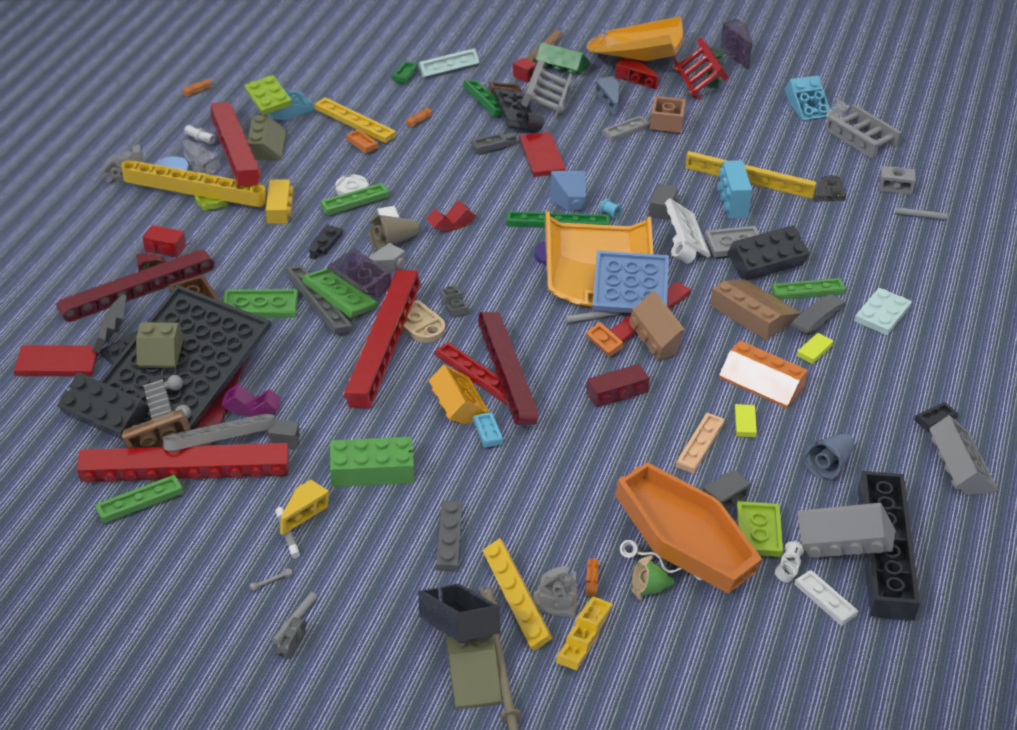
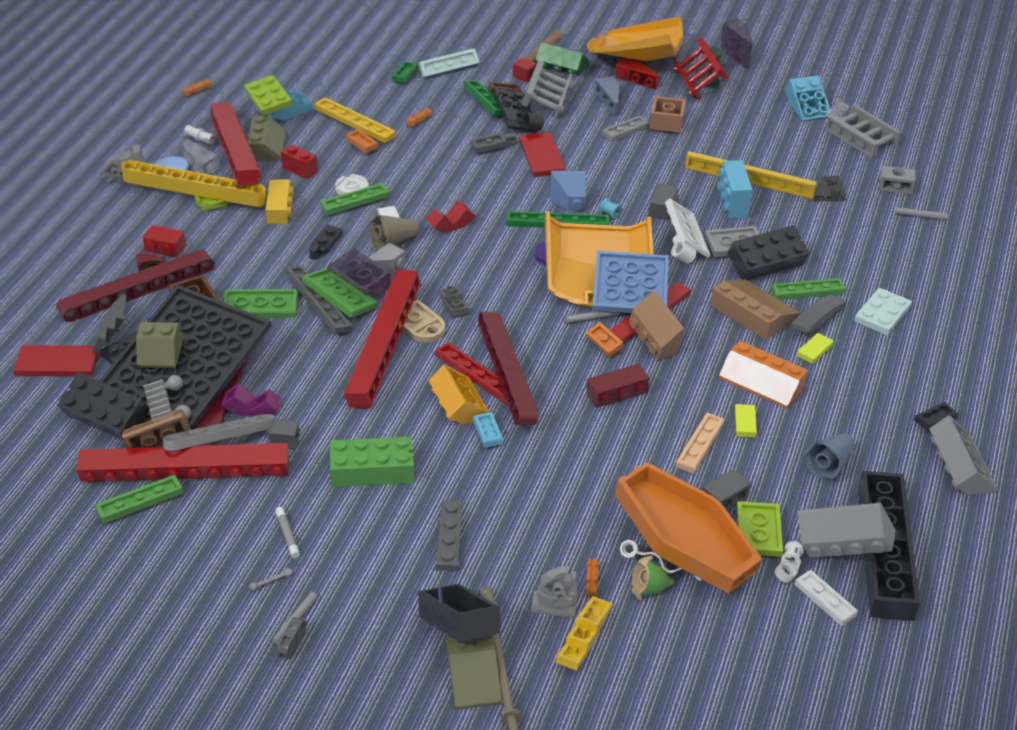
(299, 161): none -> red brick
(304, 504): yellow slope -> none
(517, 595): yellow plate -> none

